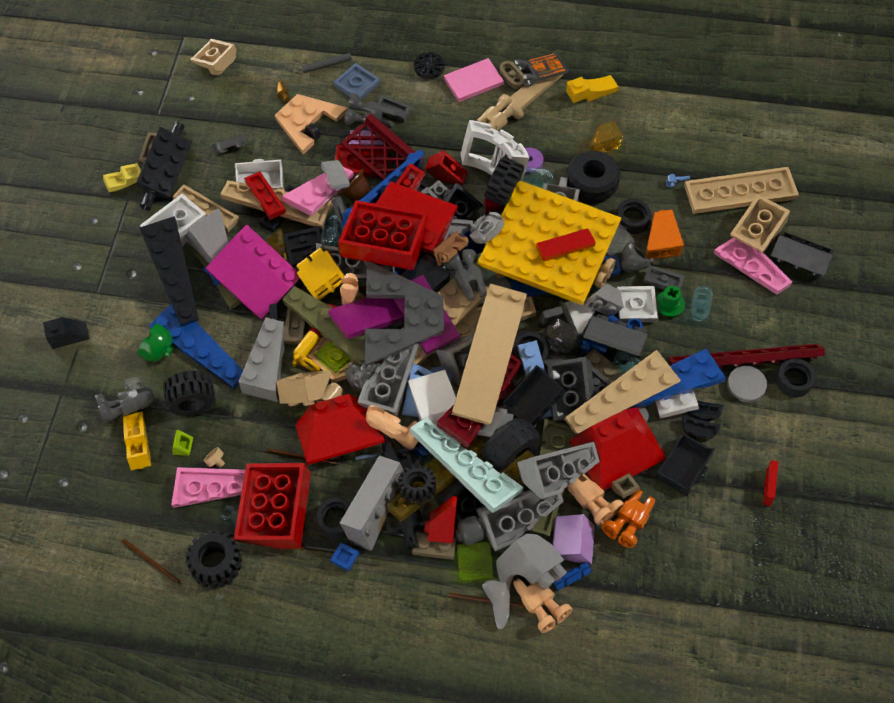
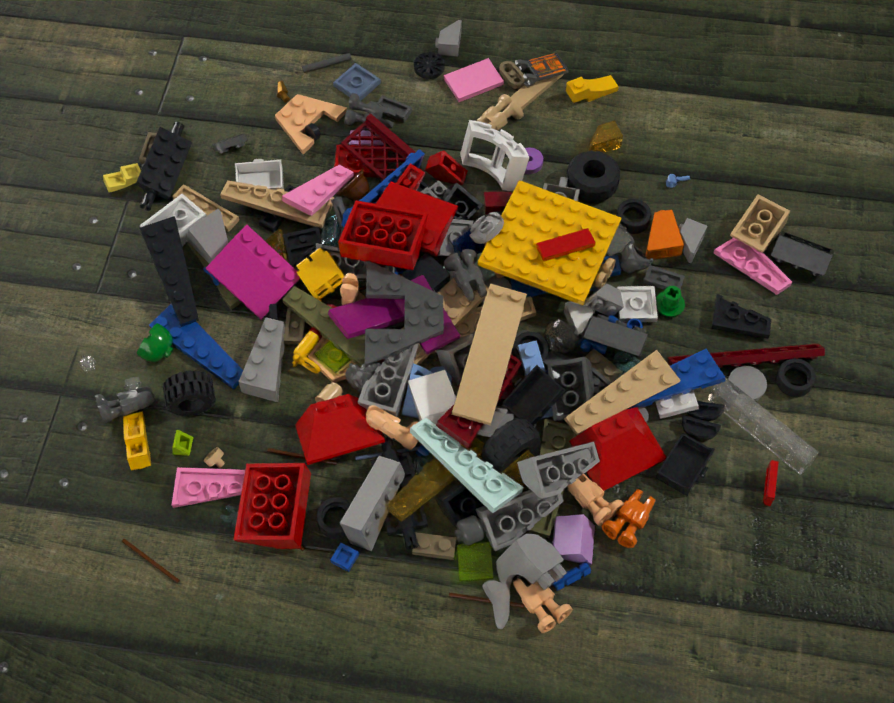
(65, 331): black slope -> none
(87, 363): none -> clear plate
(206, 545): black tyre -> none
(215, 56): tan slope -> none
(265, 195): red tile -> none
(302, 387): tan slope -> none
(335, 174): light grey slope -> none
(417, 475): black tyre -> none
(441, 522): red slope -> none
(449, 39): none -> light grey slope
(449, 247): medium nougat hinge -> none
(504, 181): black tyre -> none
(536, 176): clear light blue plate -> none
(547, 315): dark grey tile -> none
(625, 486): dark tan slope -> none
(692, 236): none -> light grey slope
(701, 305): clear light blue plate -> none
(735, 319): none -> black wing
(740, 189): tan plate -> none
(763, 426): none -> clear brick

